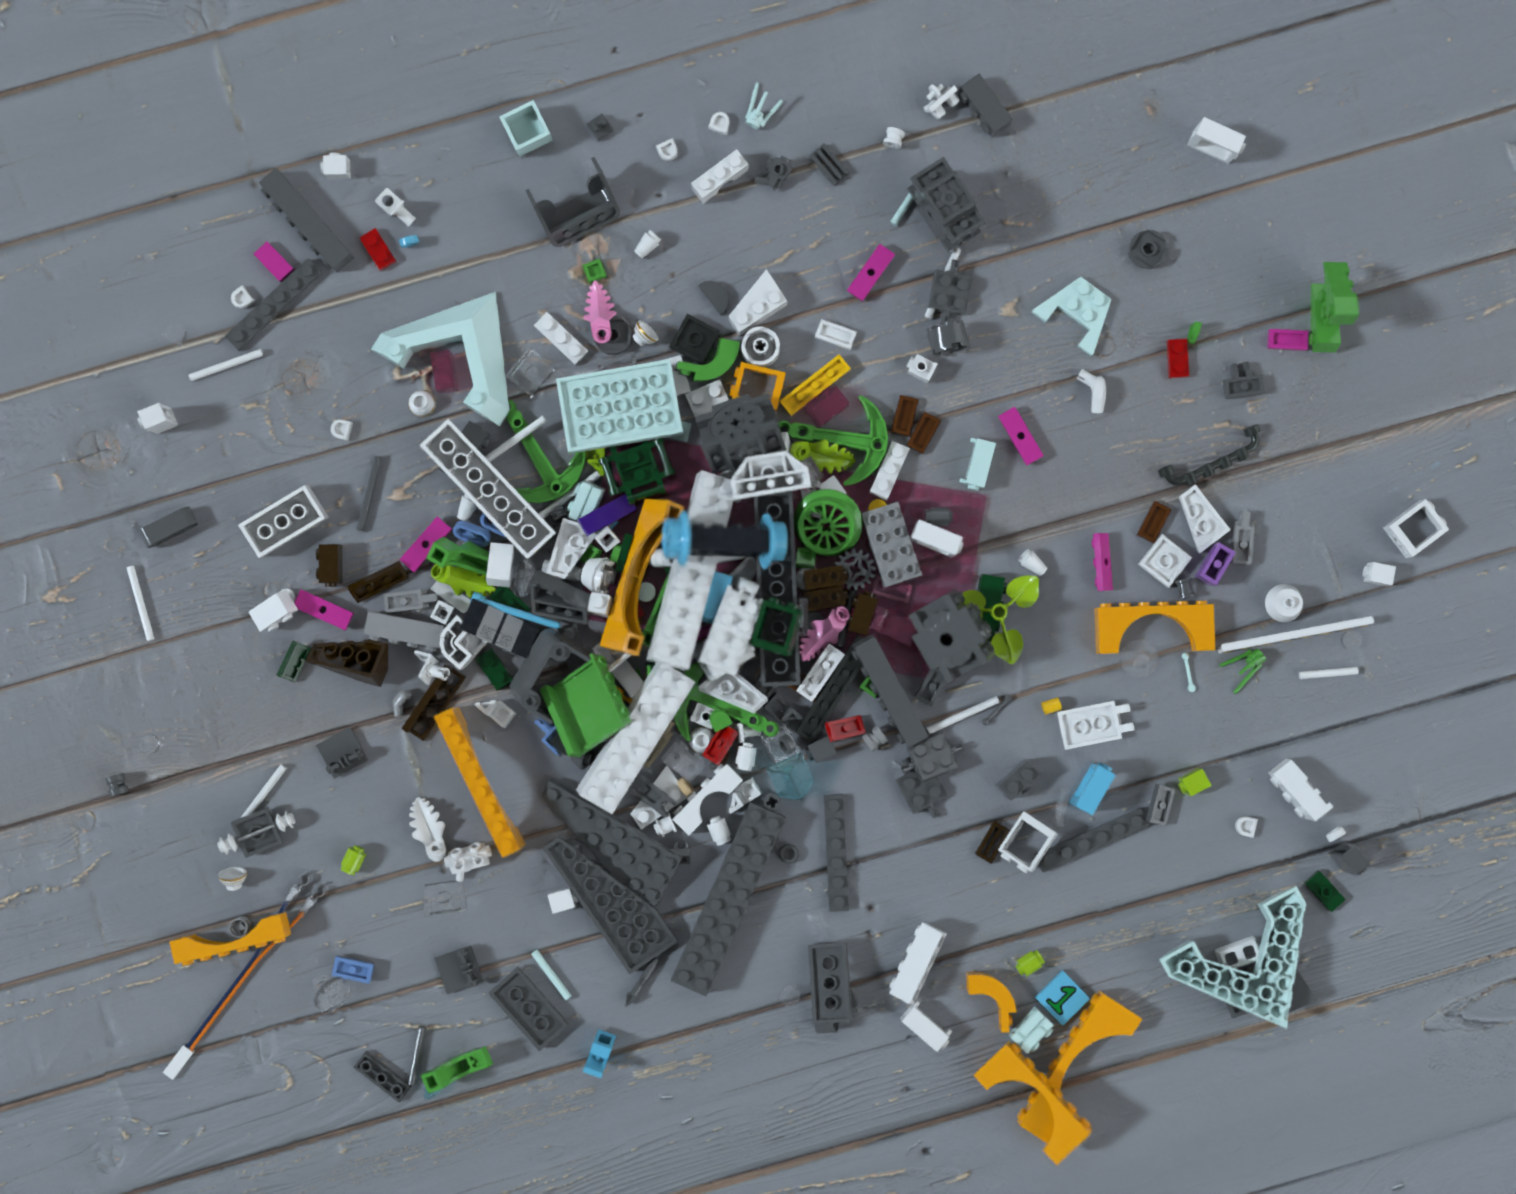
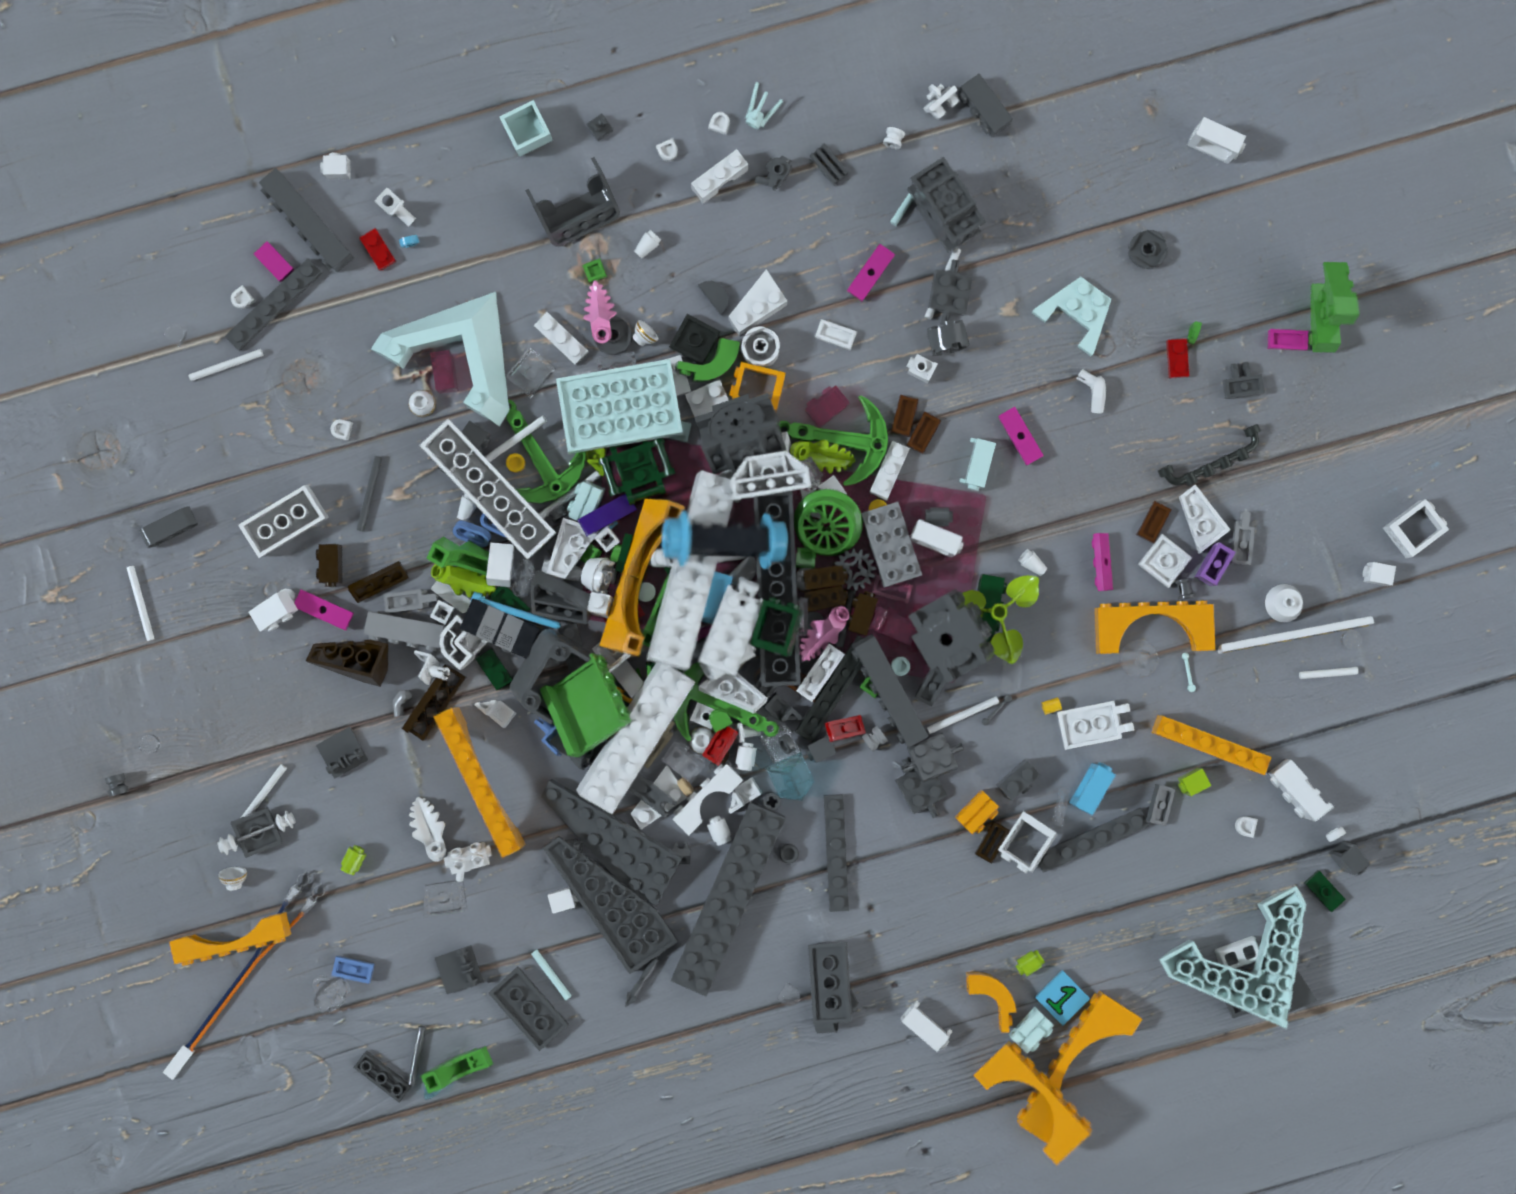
(157, 418): white brick -> none
(239, 930): light grey wheel -> none
(293, 661): dark green plate -> none
(417, 553): dark pink tile -> none
(515, 463): none -> yellow tile
(599, 1053): medium azure brick -> none
(665, 826): white brick -> none
(815, 385): yellow plate -> none
(900, 666): none -> light aqua tile
(917, 963): white brick -> none
(977, 812): none -> light orange brick
(1211, 745): none -> light orange arch
(1253, 660): bright green plant -> none

